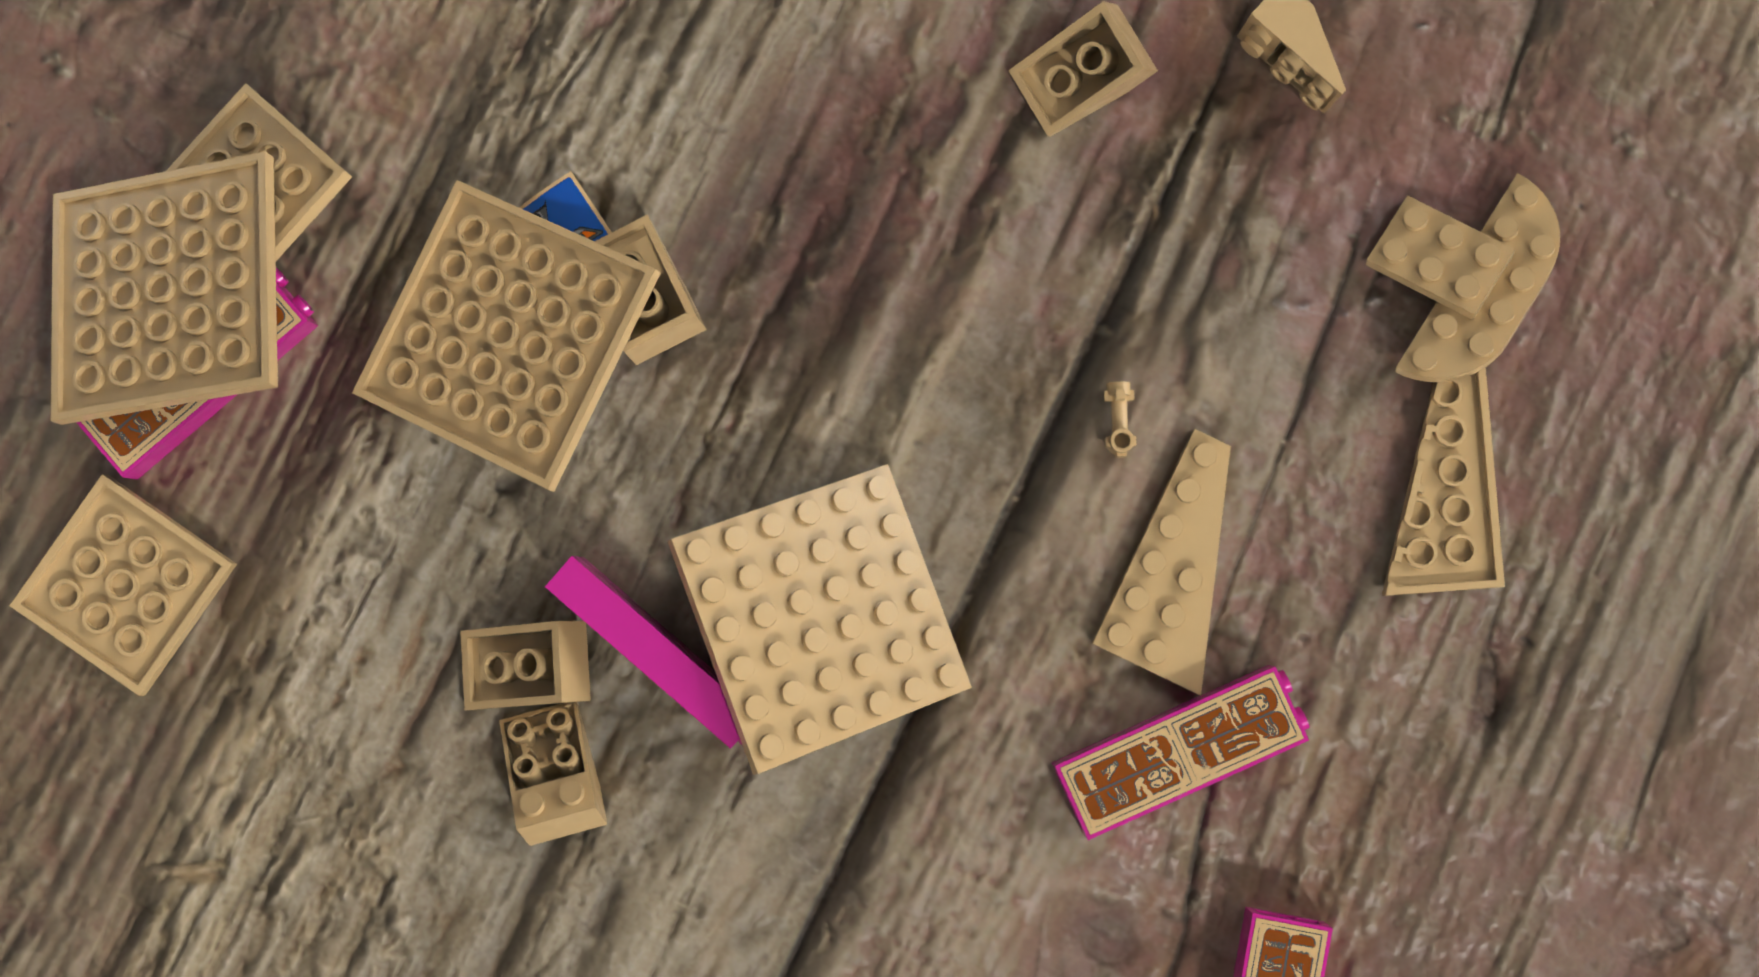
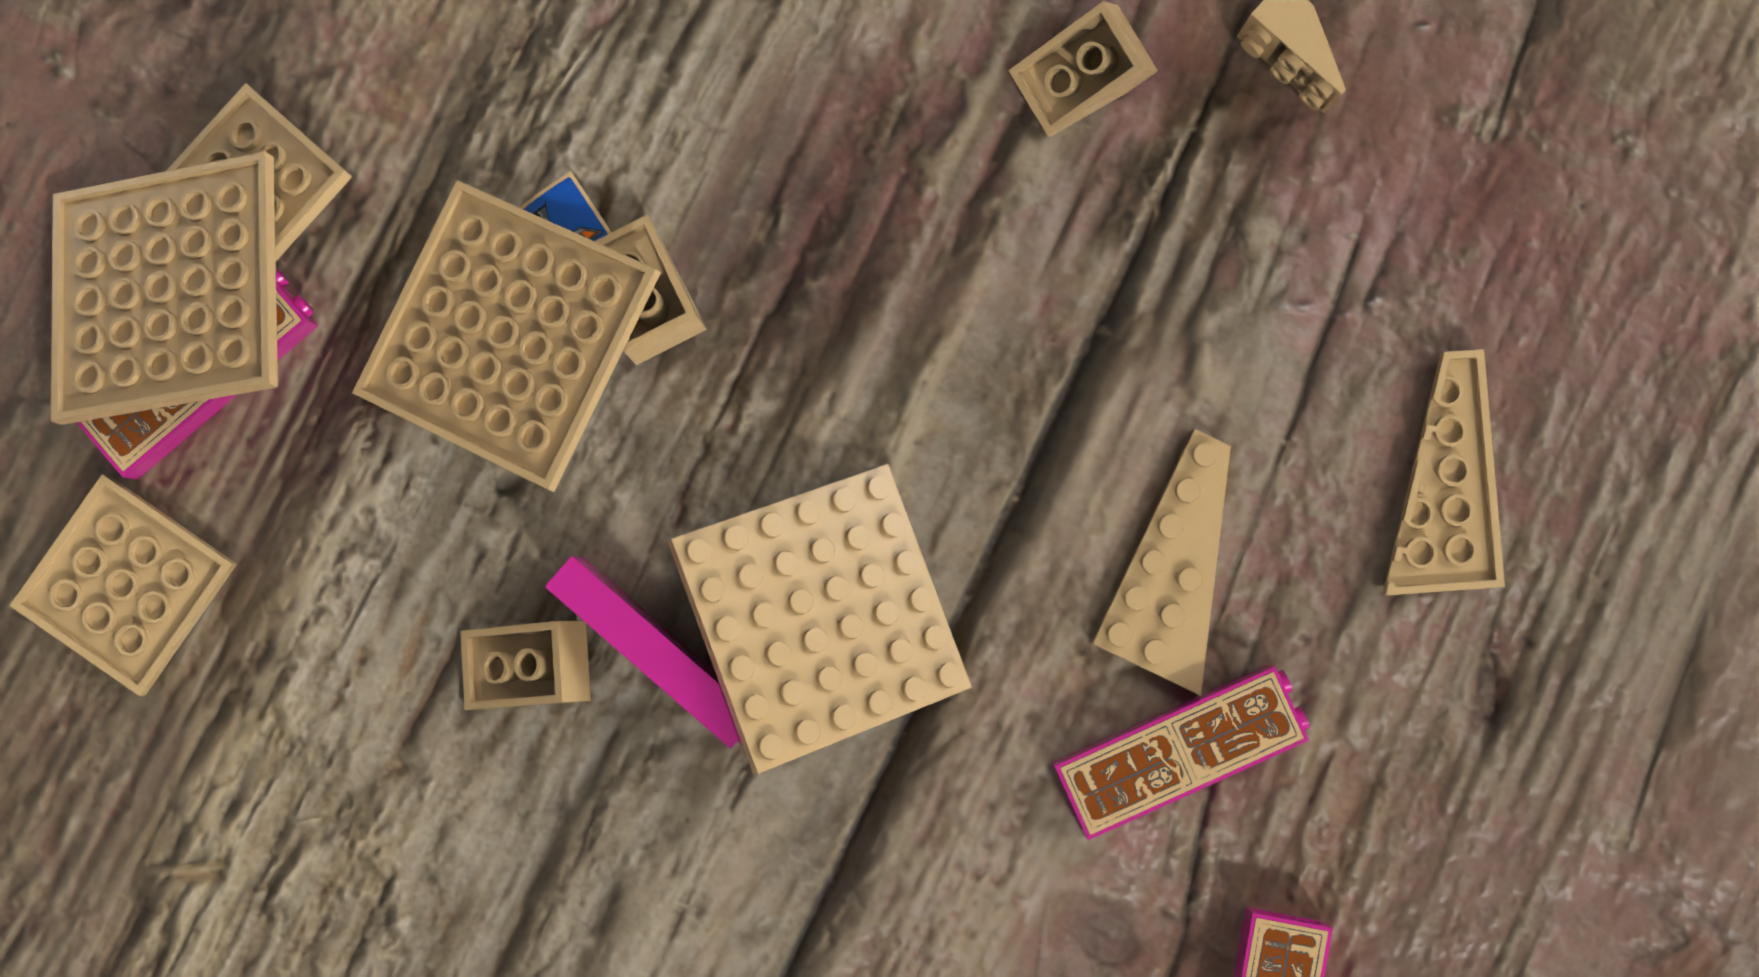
(551, 773): tan slope -> none
(1121, 438): tan bar -> none
(1476, 277): tan plate -> none

